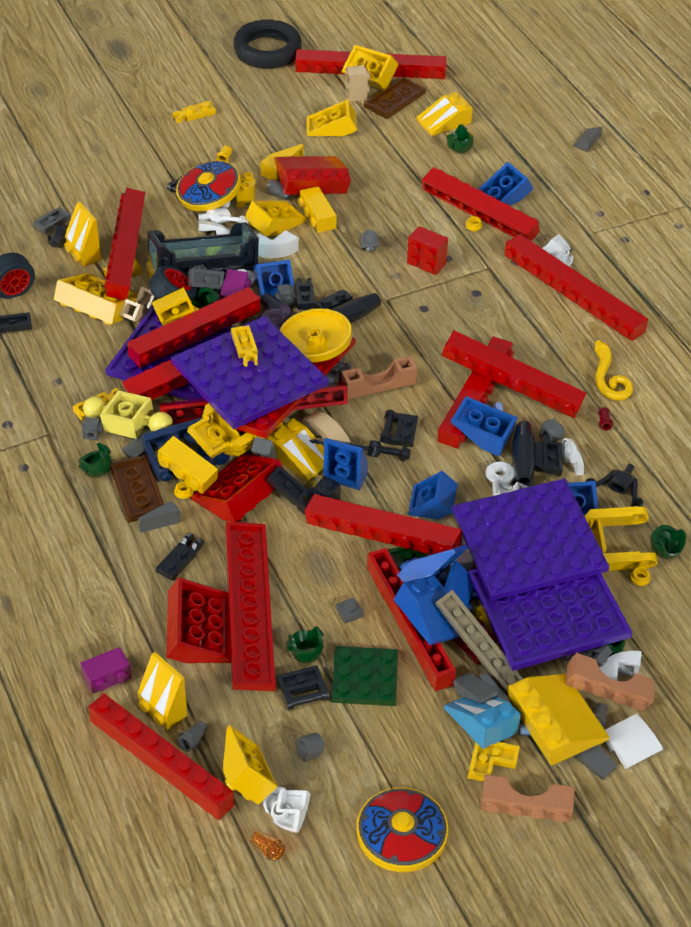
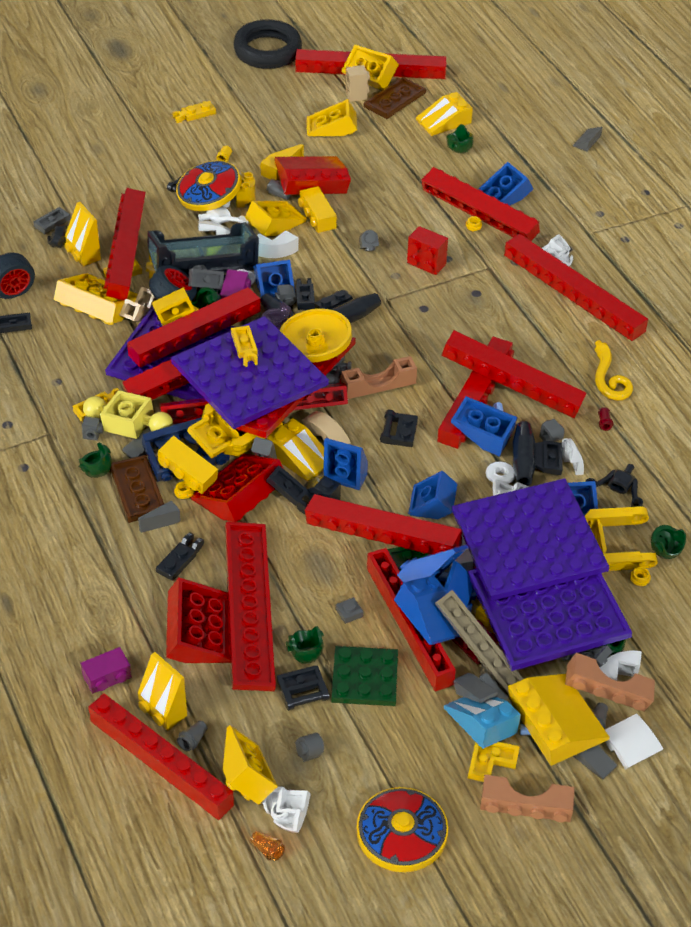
(374, 448): black sword -> none

